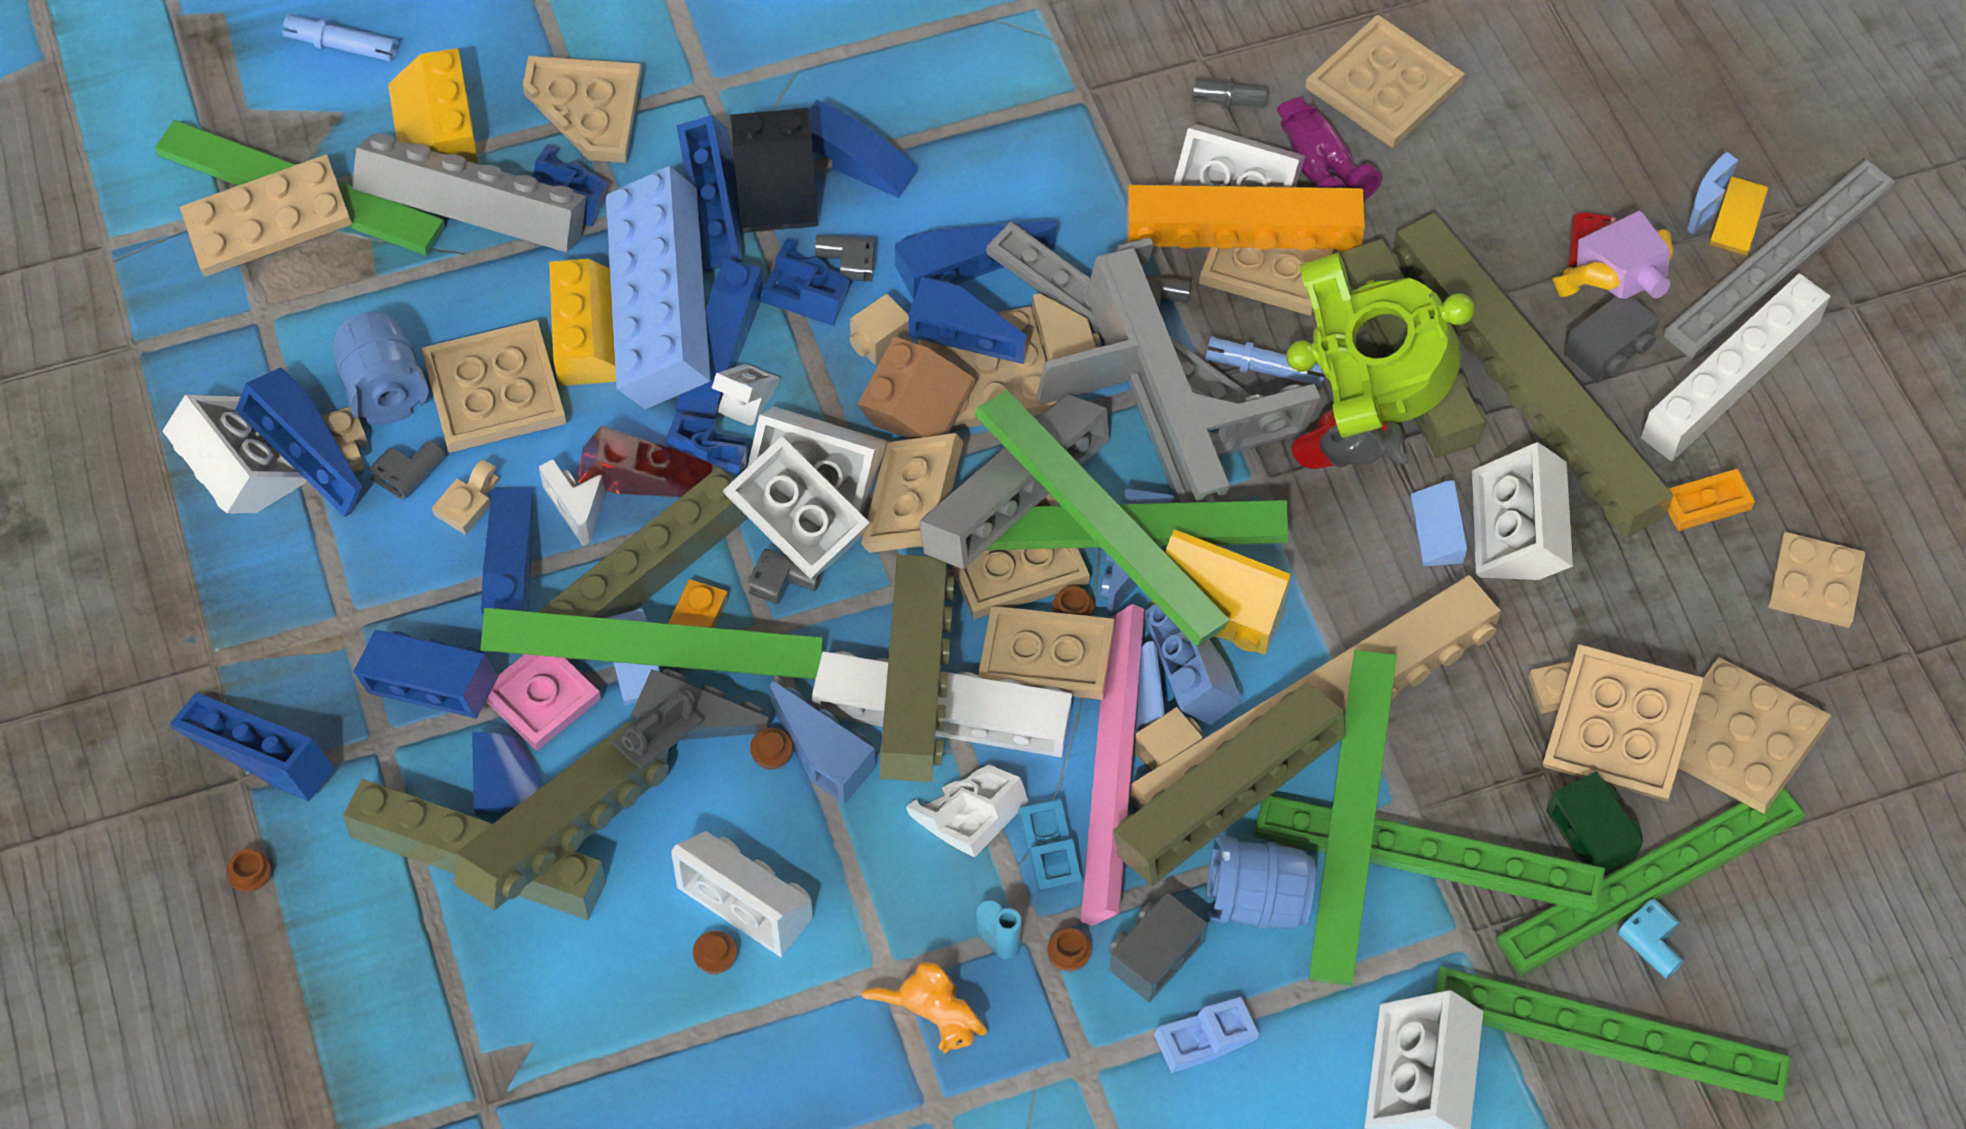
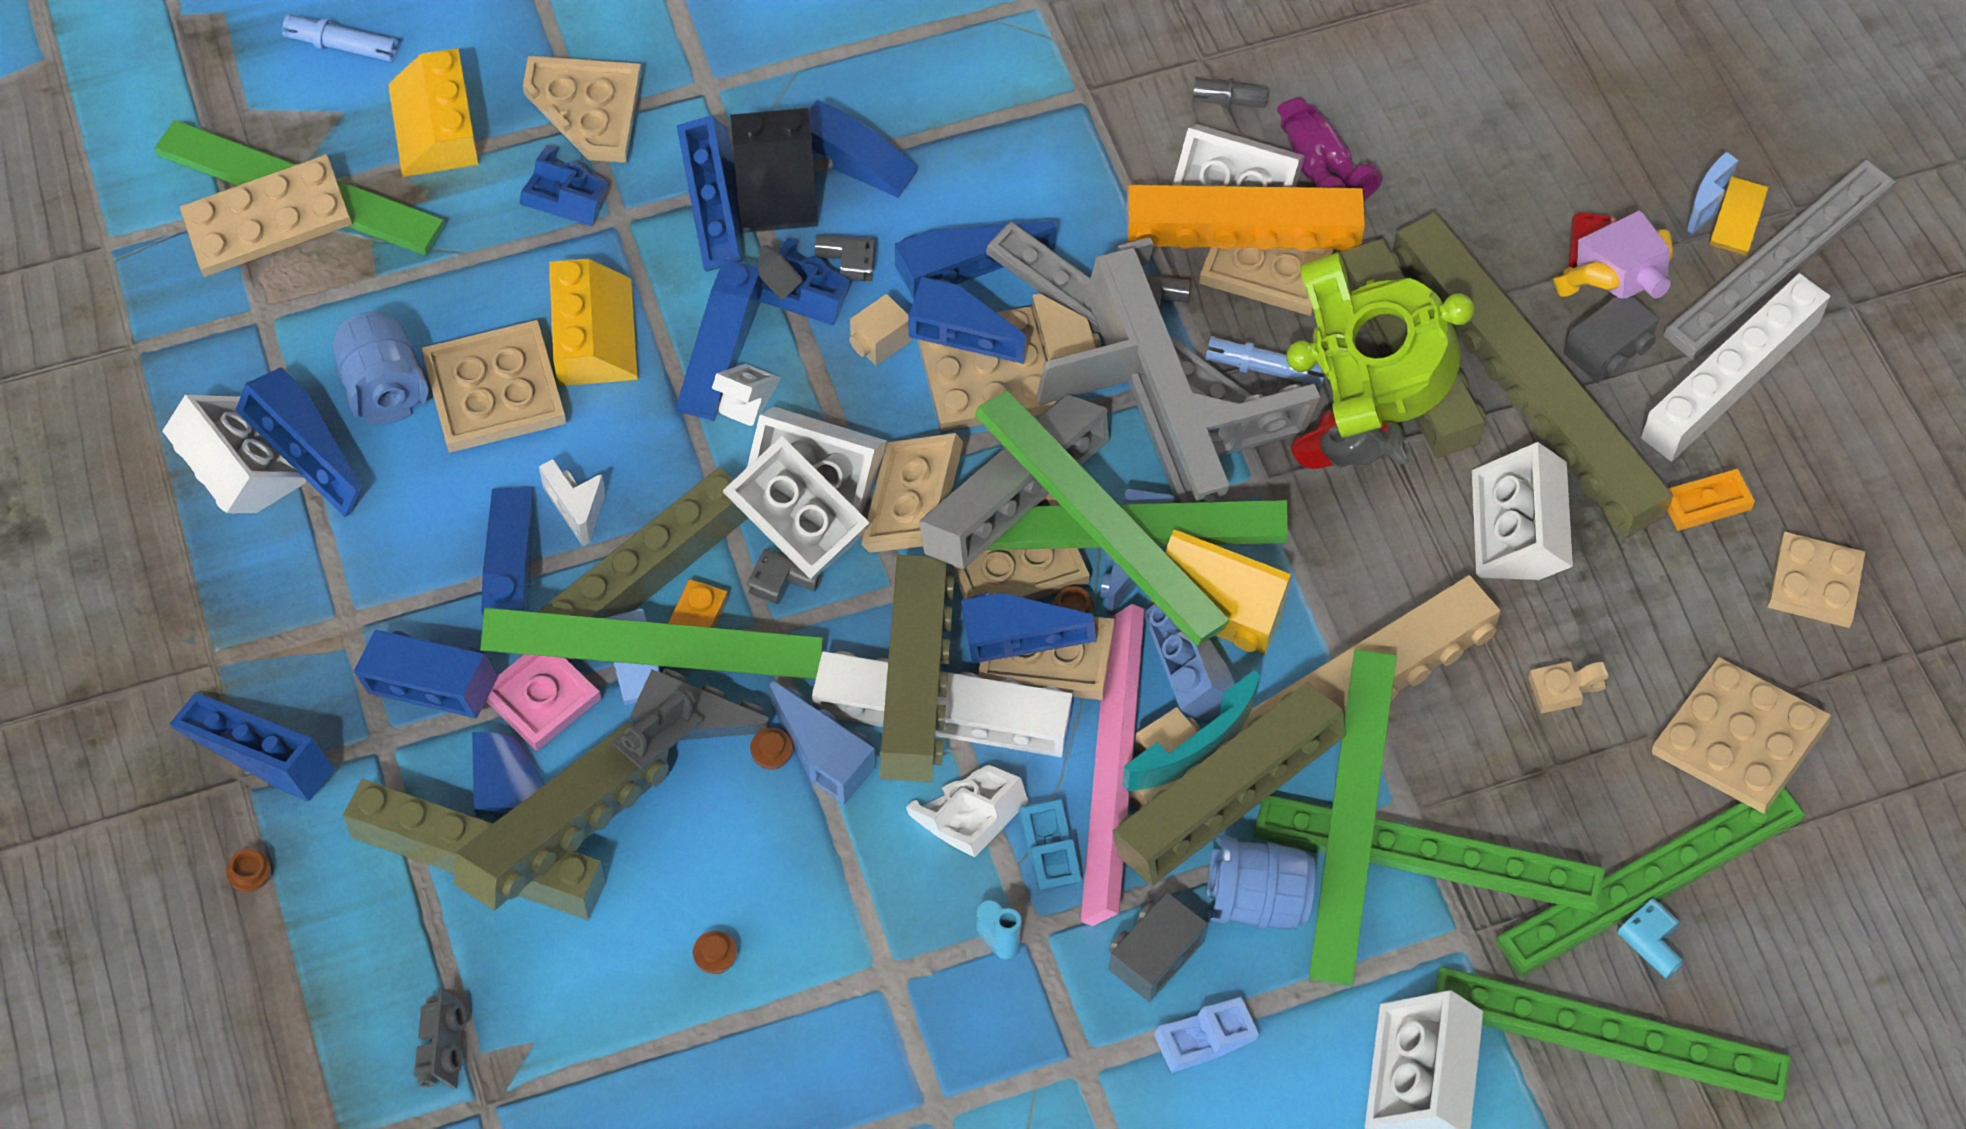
(348, 435): tan plate -> none
(405, 472): dark grey piece -> none
(443, 1022): none -> dark grey hinge
(466, 503): tan plate -> none
(469, 192): light grey brick -> none
(639, 466): clear red slope -> none
(657, 288): light blue brick -> none
(698, 438): blue slope -> none
(741, 891): white slope -> none
(777, 272): none -> dark grey slope
(915, 391): medium nougat slope -> none
(933, 997): light orange animal -> none
(1016, 626): none -> blue slope
(1069, 949): dark orange plate -> none
(1149, 697): light blue slope -> none
(1158, 767): none -> teal slope
(1385, 81): tan plate -> none
(1439, 525): light blue slope -> none
(1595, 823): dark green brick -> none
(1623, 722): tan plate -> none

